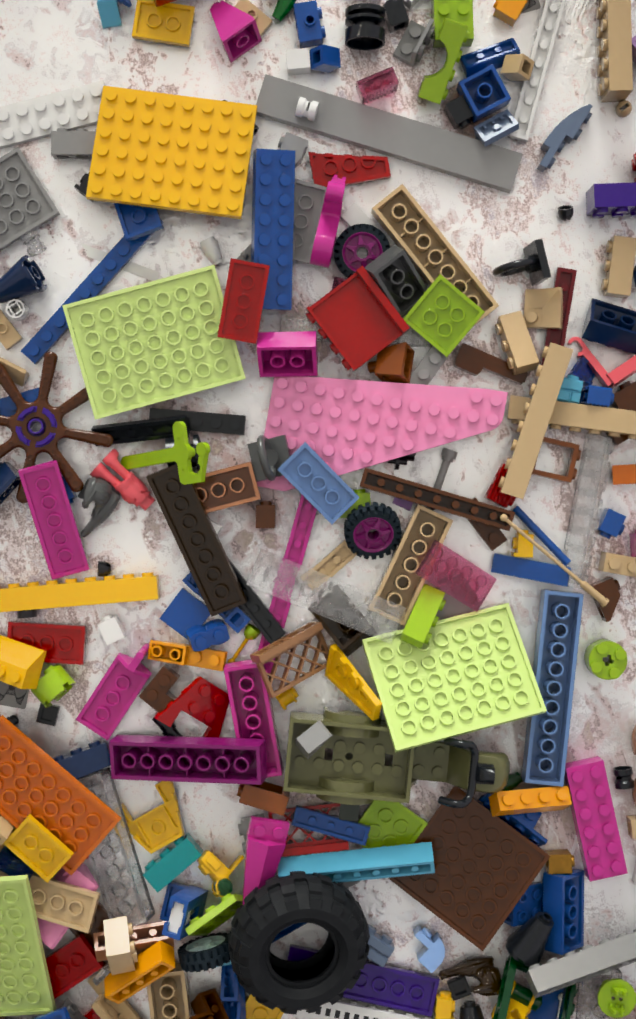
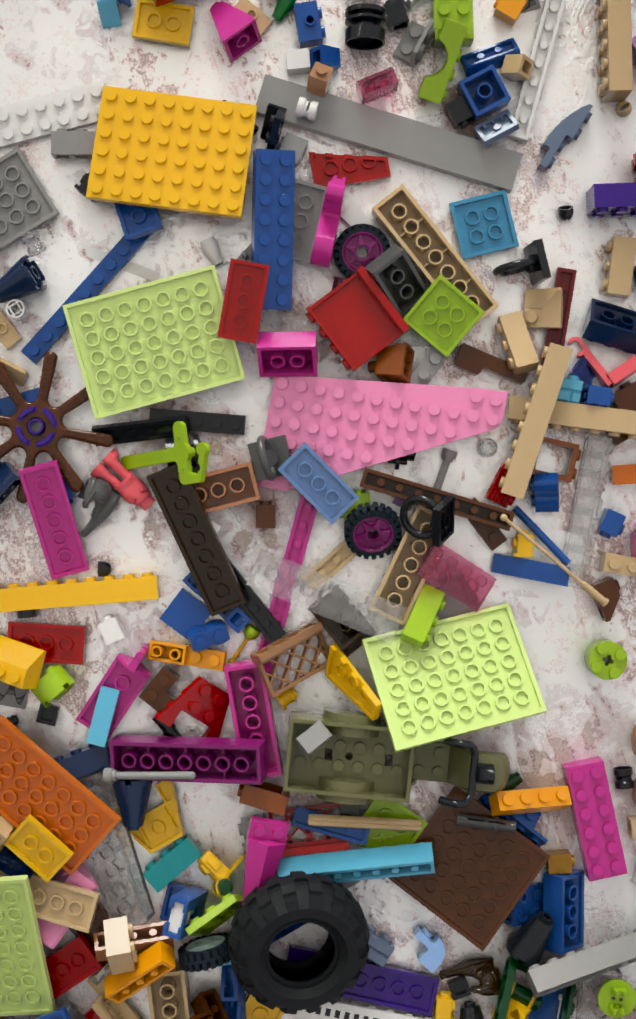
(103, 716): none -> medium azure tile
(111, 775): none -> light grey piece
(133, 801): none -> dark blue cone
(273, 125): none -> black bracket
(319, 79): none -> medium nougat brick
(364, 822): none -> tan axle
(441, 518): none -> black tile
(483, 225): none -> dark azure plate
(483, 448): none -> clear wheel
(487, 823): none -> dark grey pin
(546, 492): none -> blue brick
(555, 674): medium blue brick -> none

